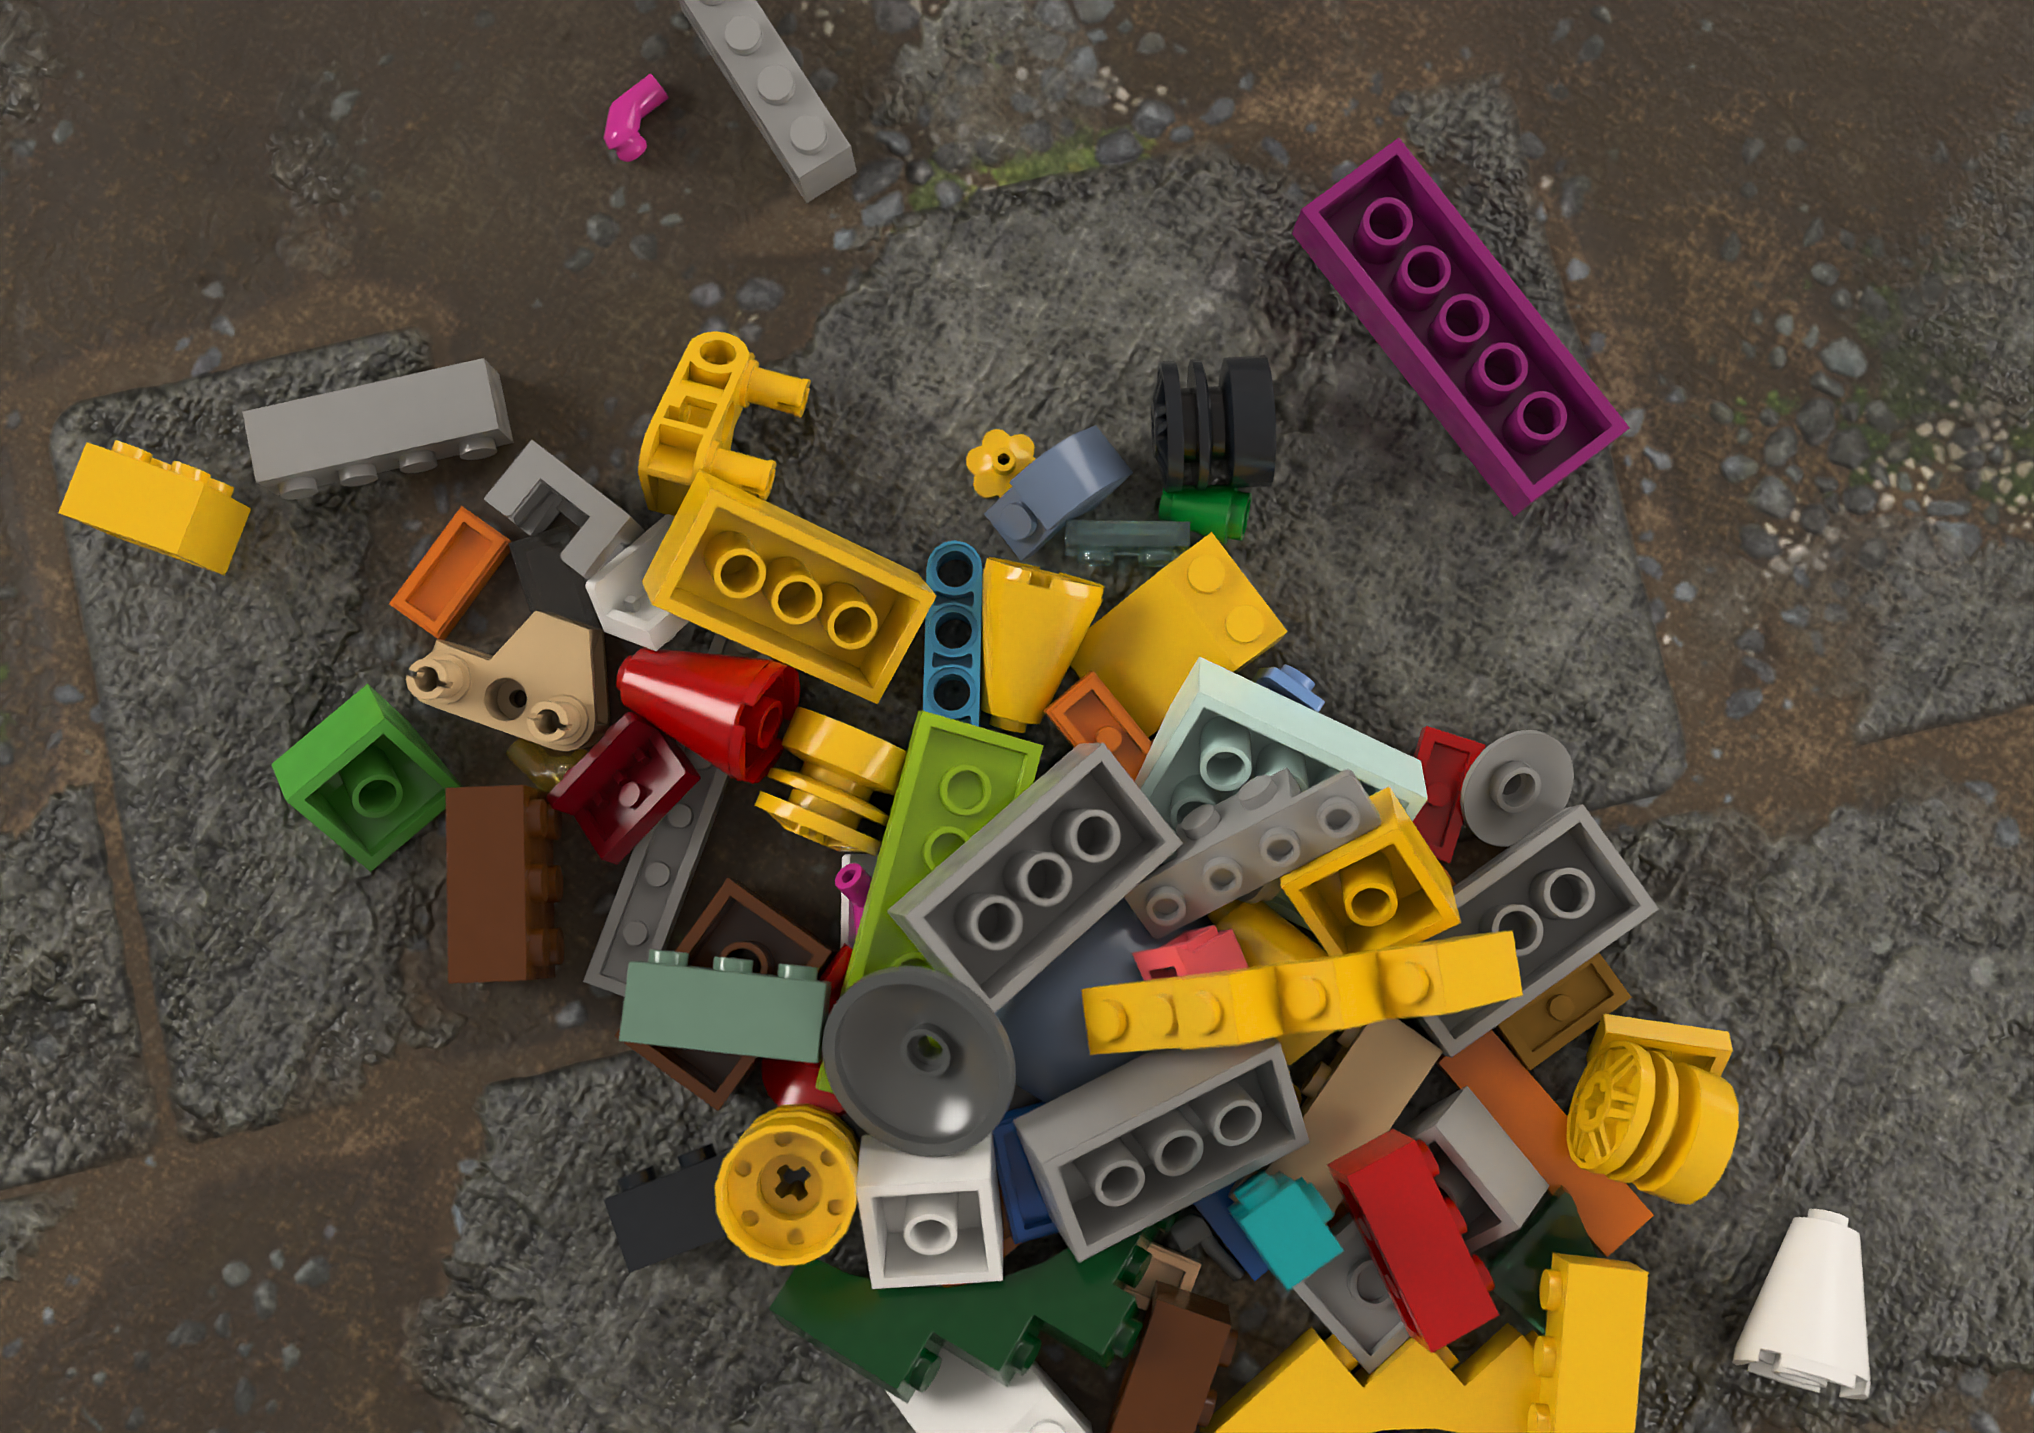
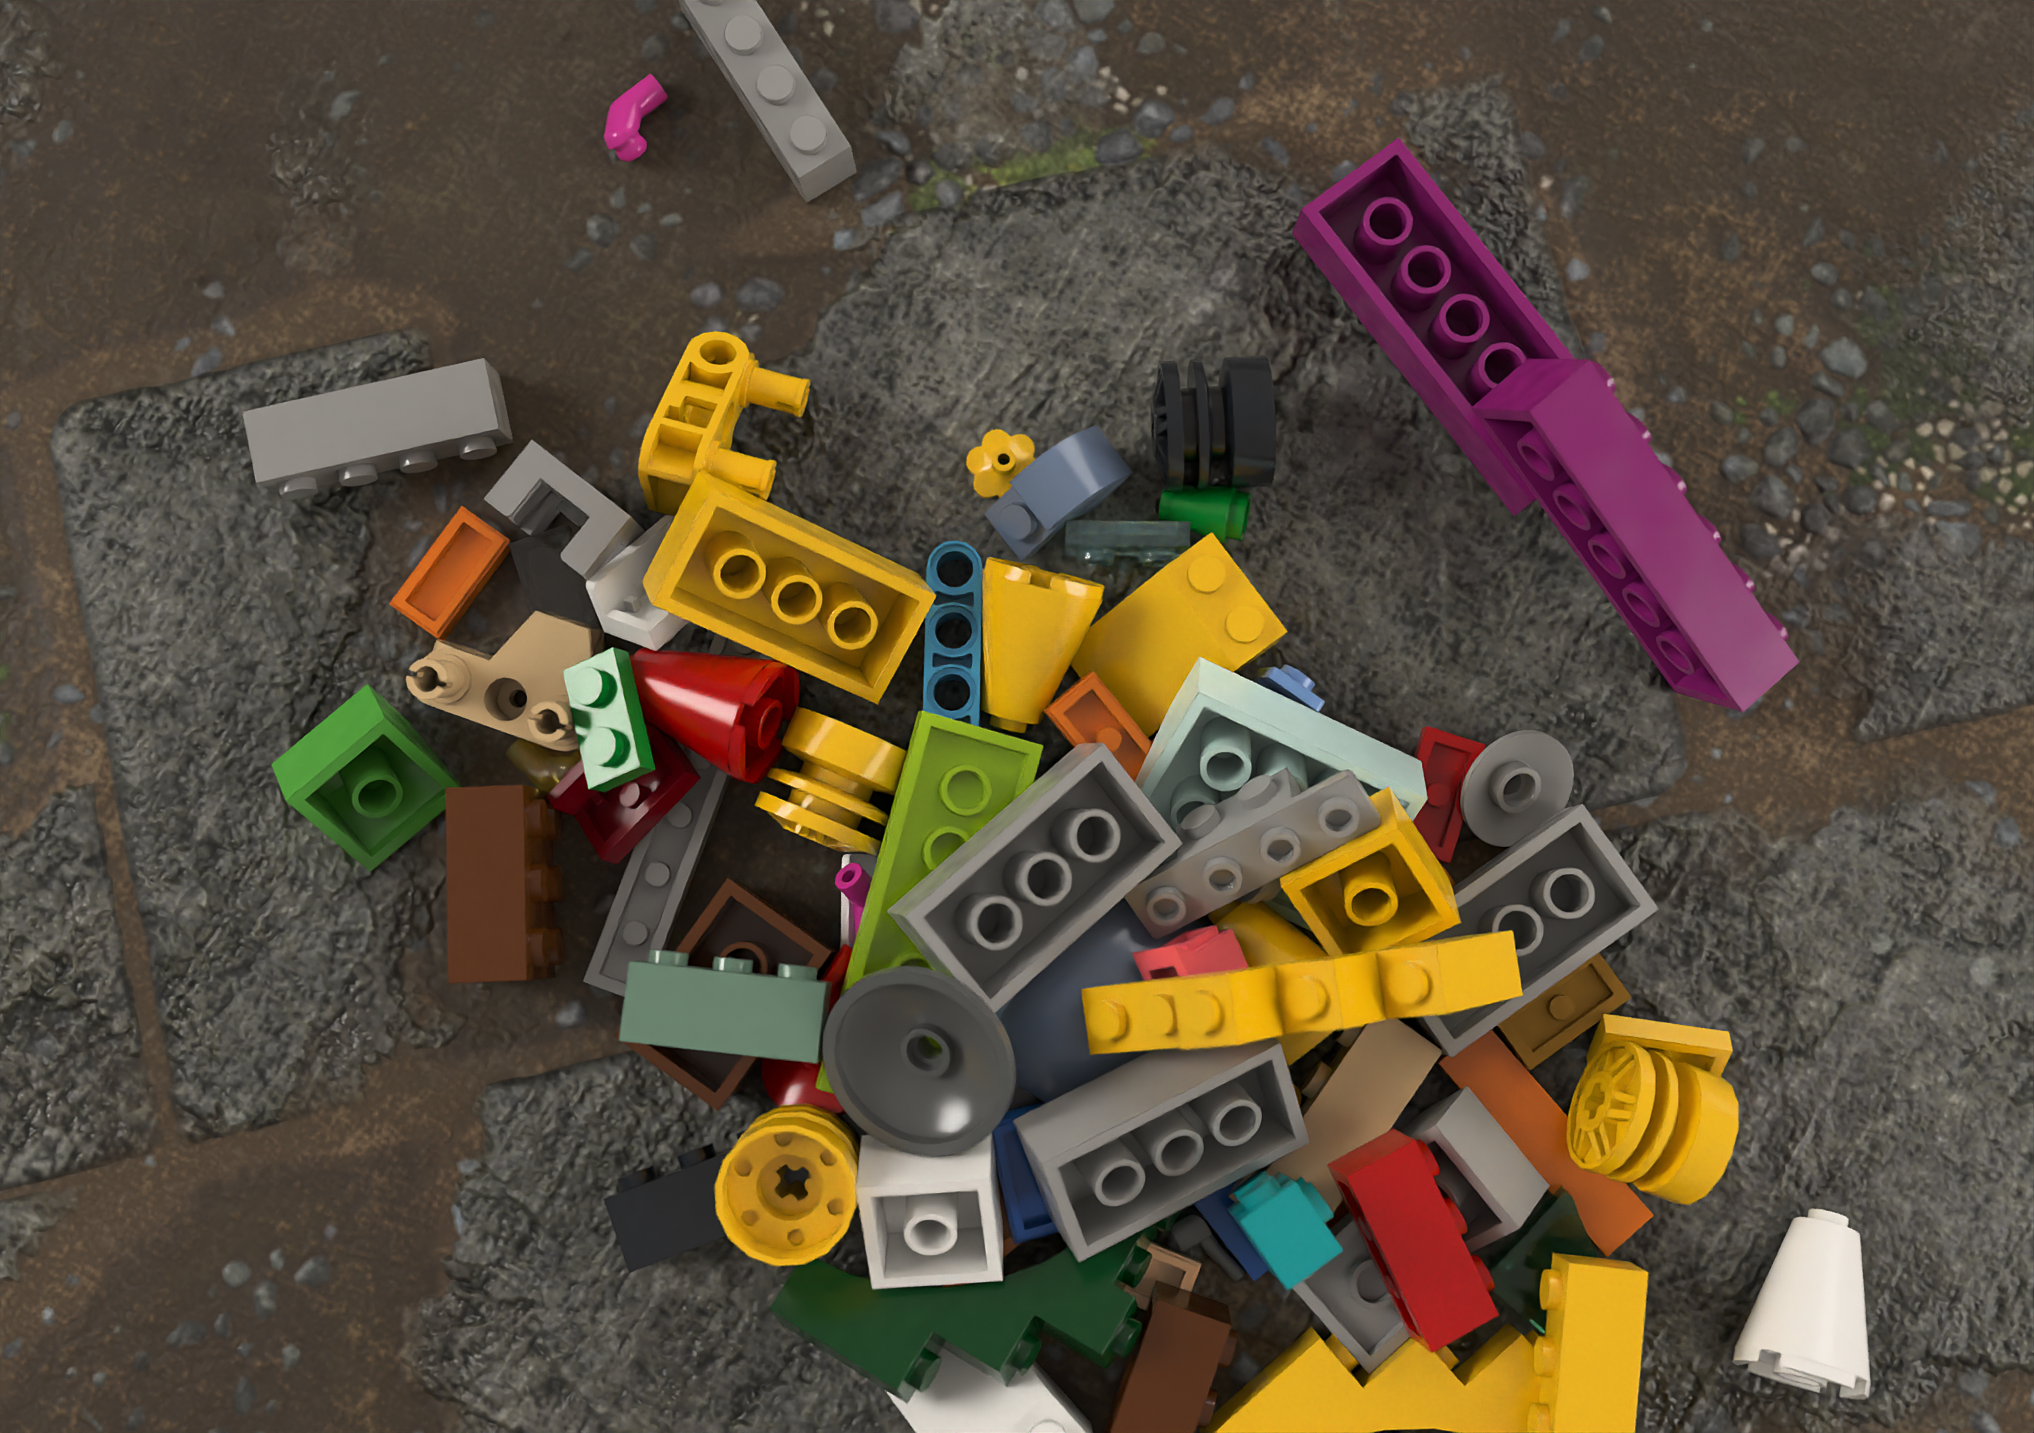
(156, 505): yellow brick -> none
(608, 720): none -> plate
(1636, 530): none -> magenta brick

